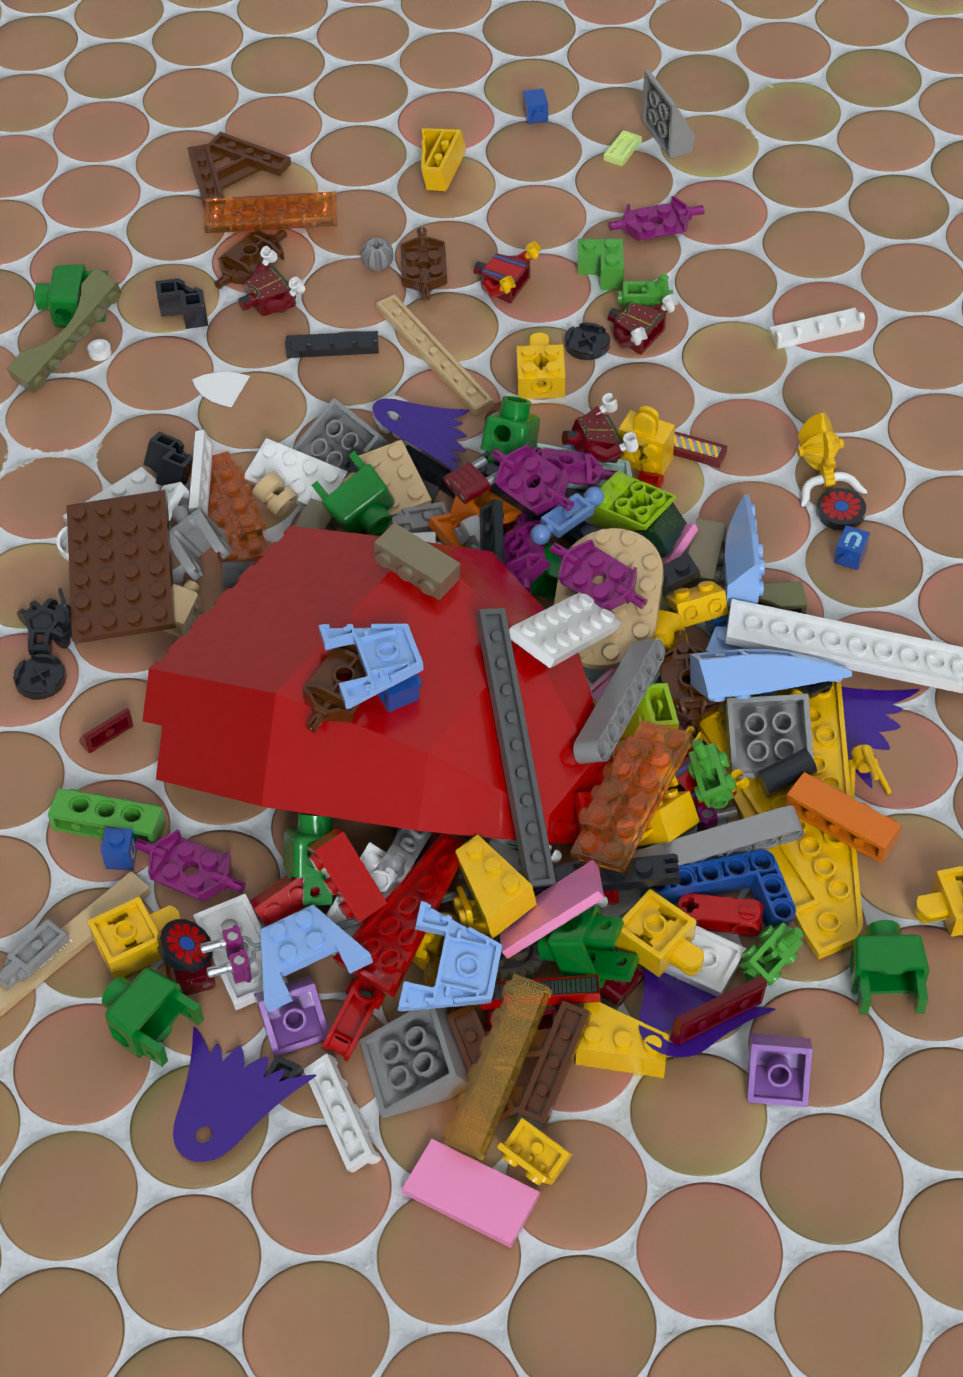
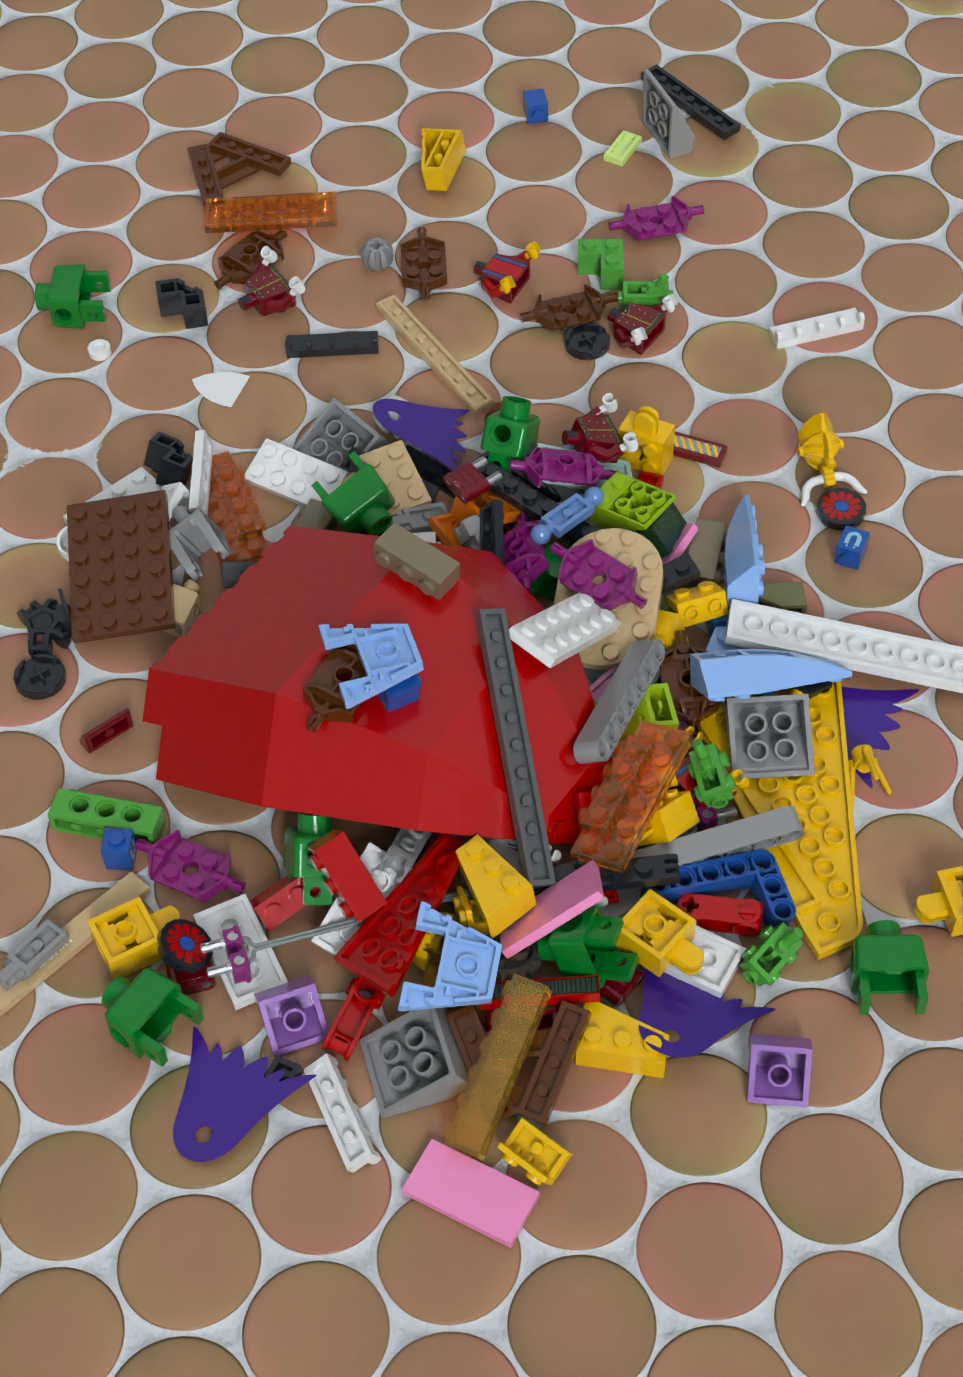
(35, 365): olive arch -> none
(267, 491): tan wheel -> none
(298, 943): light blue wing -> none
(523, 467): magenta plate -> none
(540, 368): yellow brick -> none
(585, 307): none -> reddish brown plate
(695, 104): none -> black plate
(718, 1010): dark red tile -> none
(785, 772): black brick -> none
(843, 817): orange brick -> none

